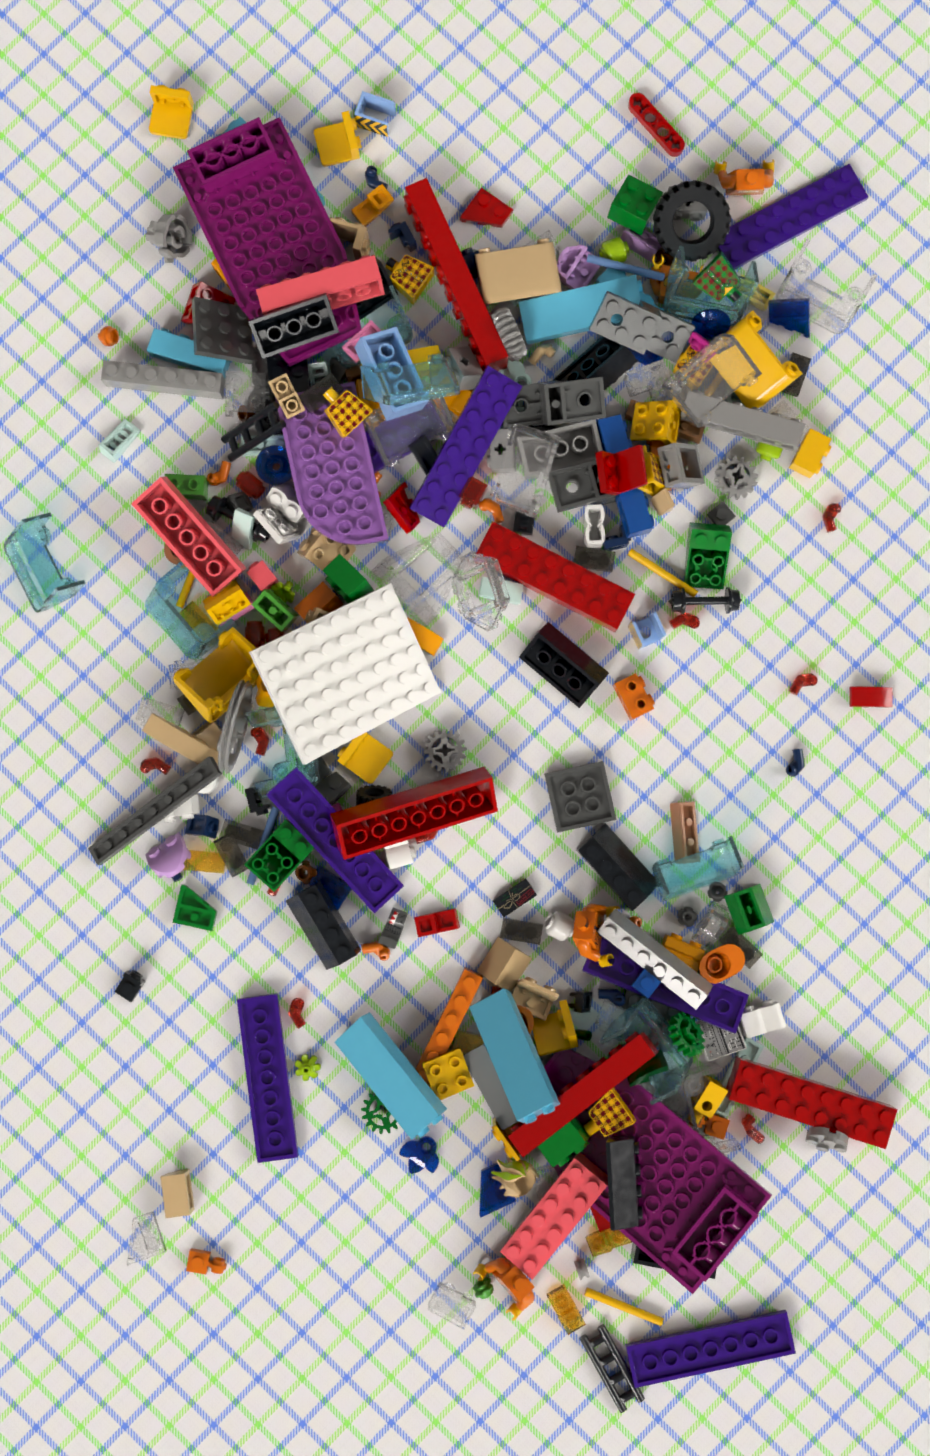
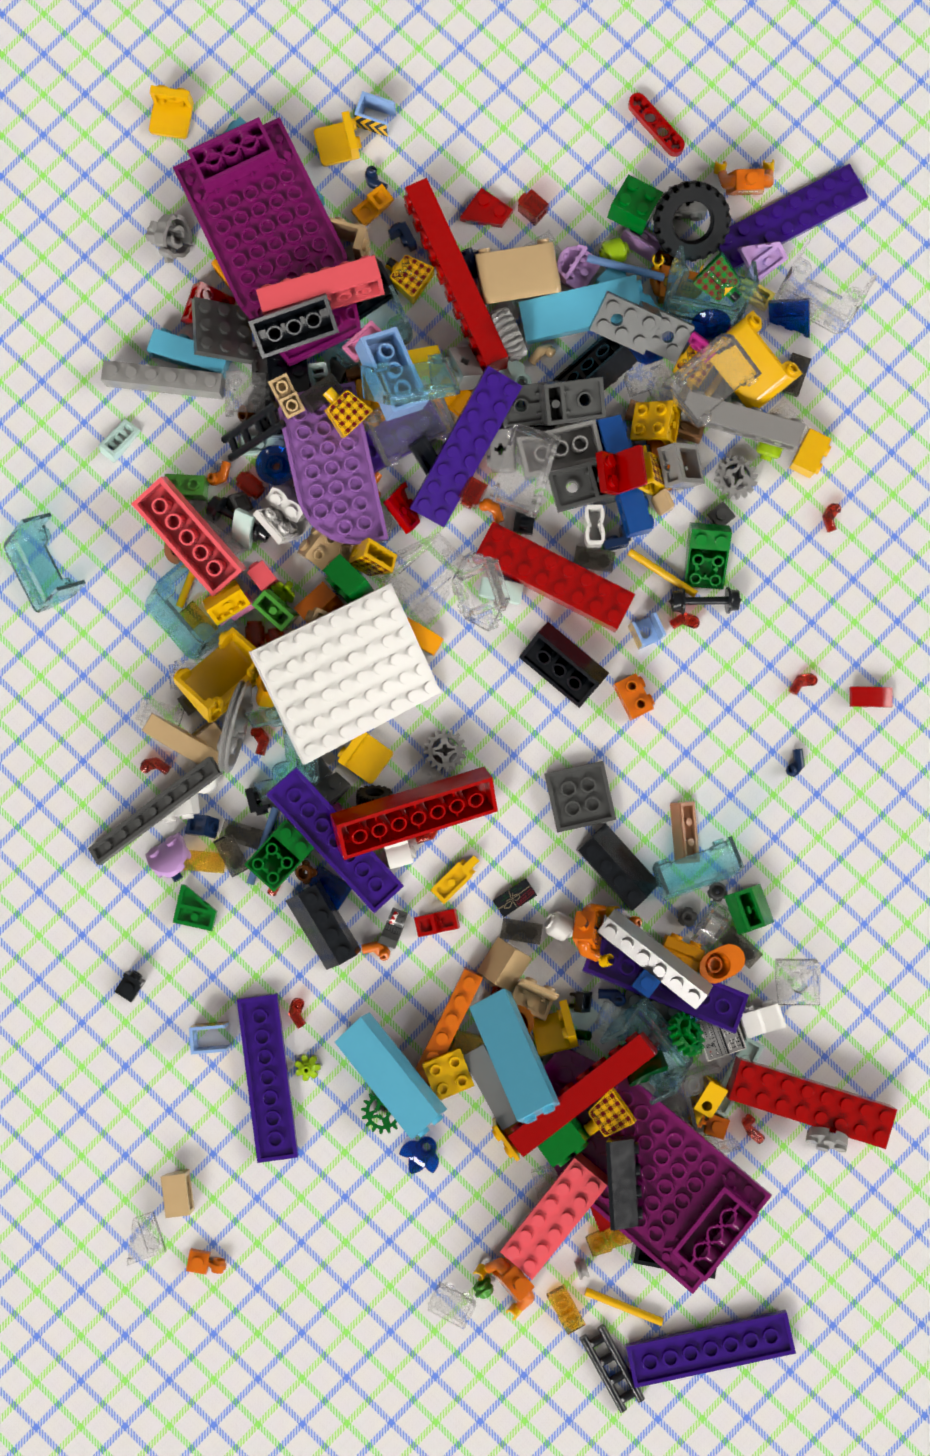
(108, 336): orange plate -> none
(209, 1049): none -> light blue piece
(372, 558): none -> yellow torso
(454, 879): none -> yellow hinge
(490, 1195): clear blue wing -> none
(516, 1177): tan hair -> none
(532, 207): none -> clear red brick
(766, 255): none -> lavender wing
(797, 981): none -> clear slope

